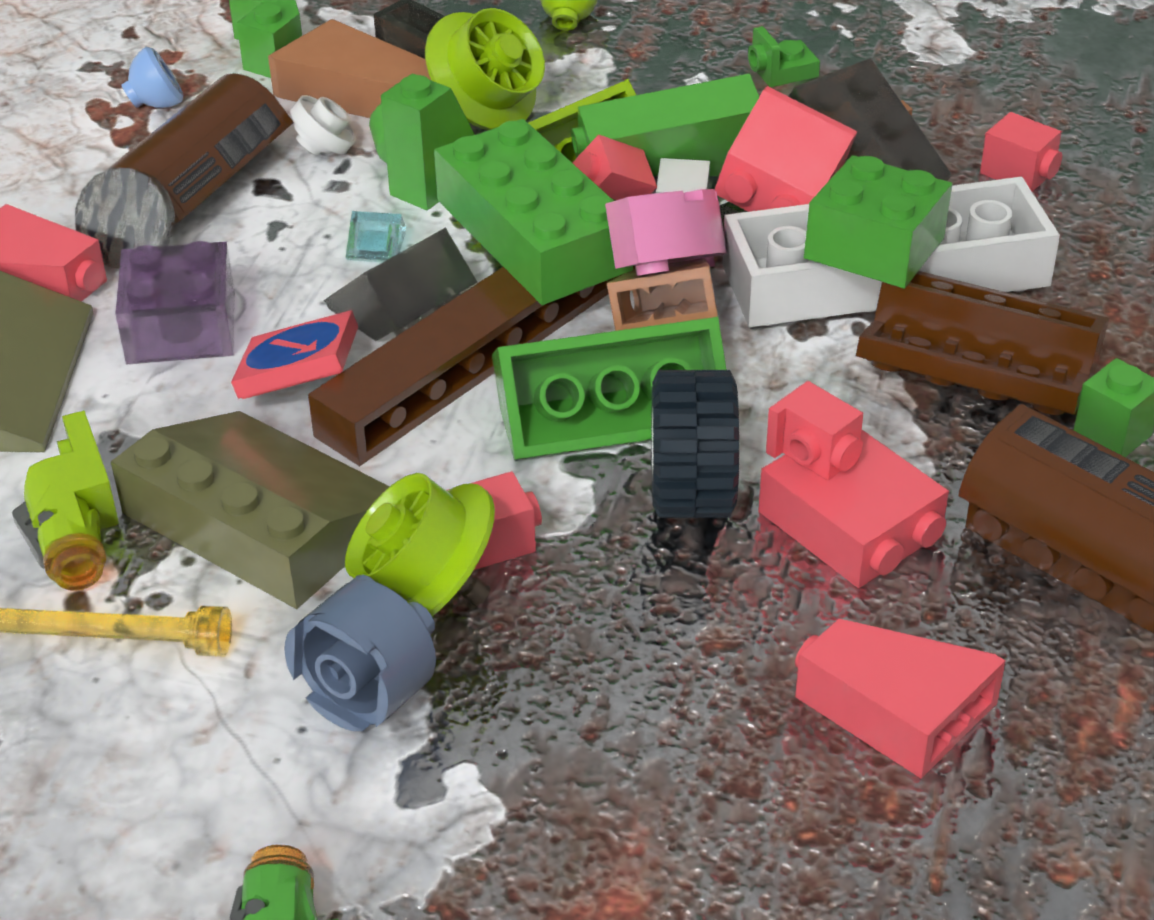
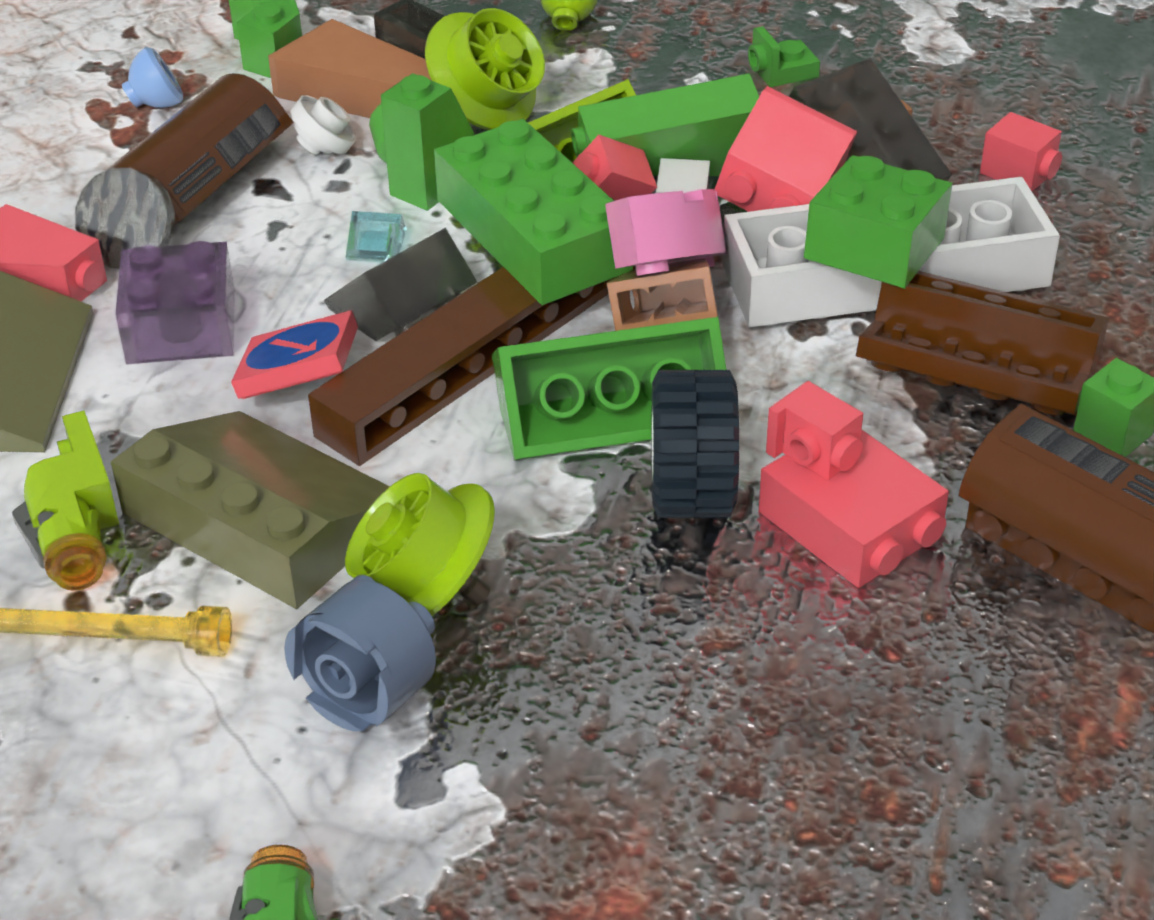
(514, 520): coral brick -> none
(898, 689): coral slope -> none

